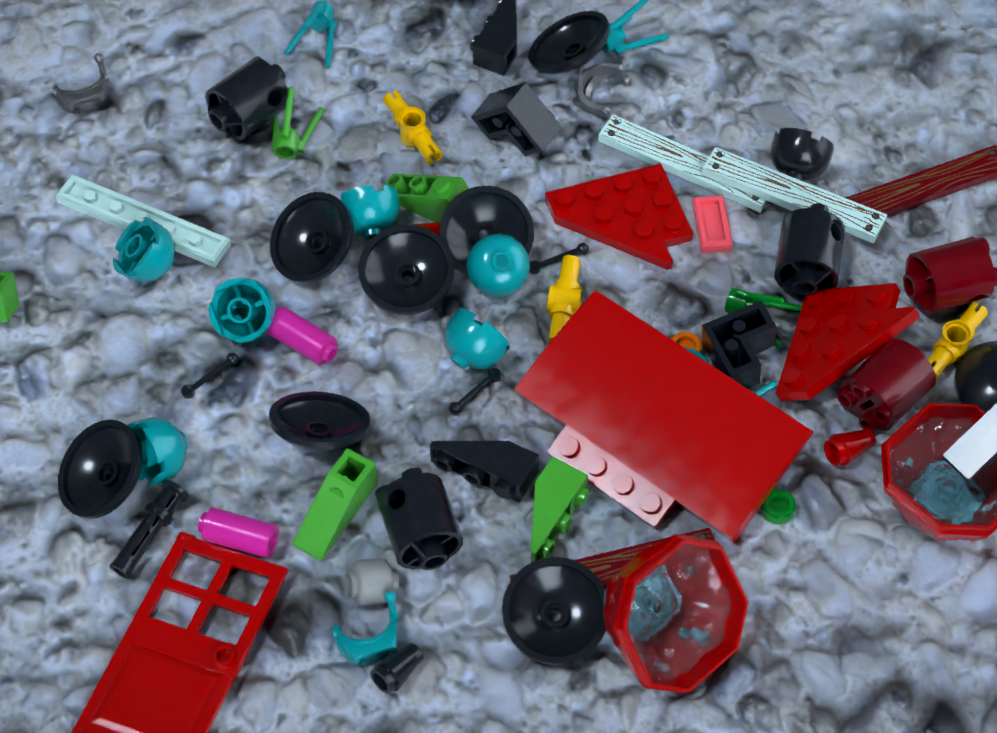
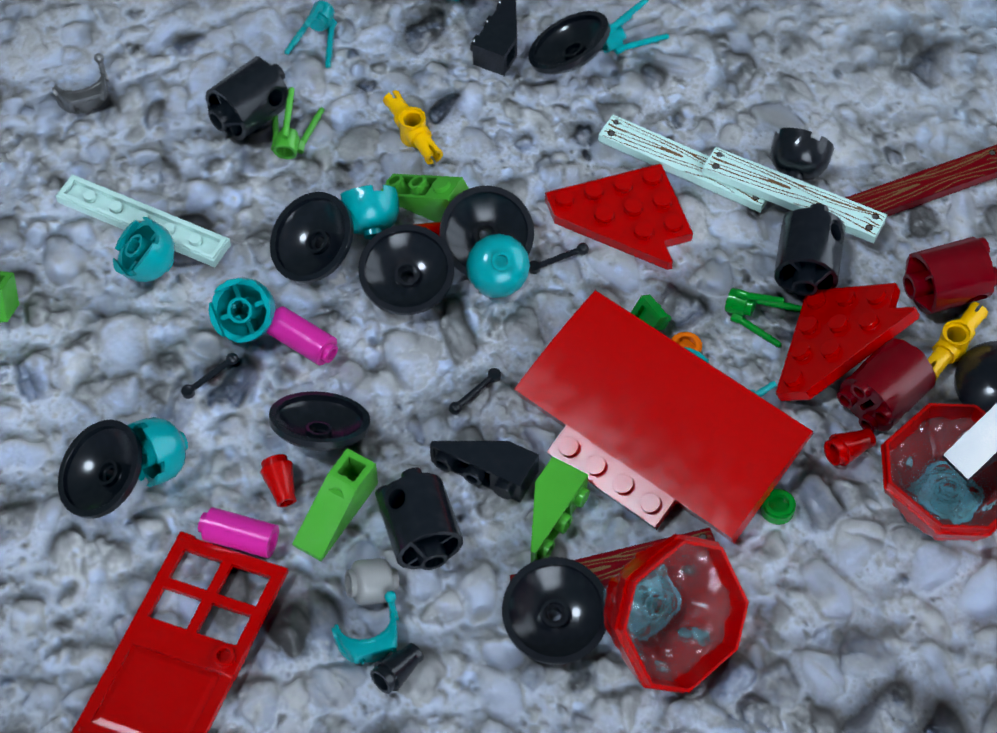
(157, 515): black pin -> none
(279, 477): none -> red cone
(474, 342): teal cylinder -> none
(520, 116): black brick -> none
(565, 295): yellow pin -> none
(588, 80): flat silver helmet -> none
(651, 312): none -> green tile
(712, 224): coral tile -> none
(736, 339): black brick -> none

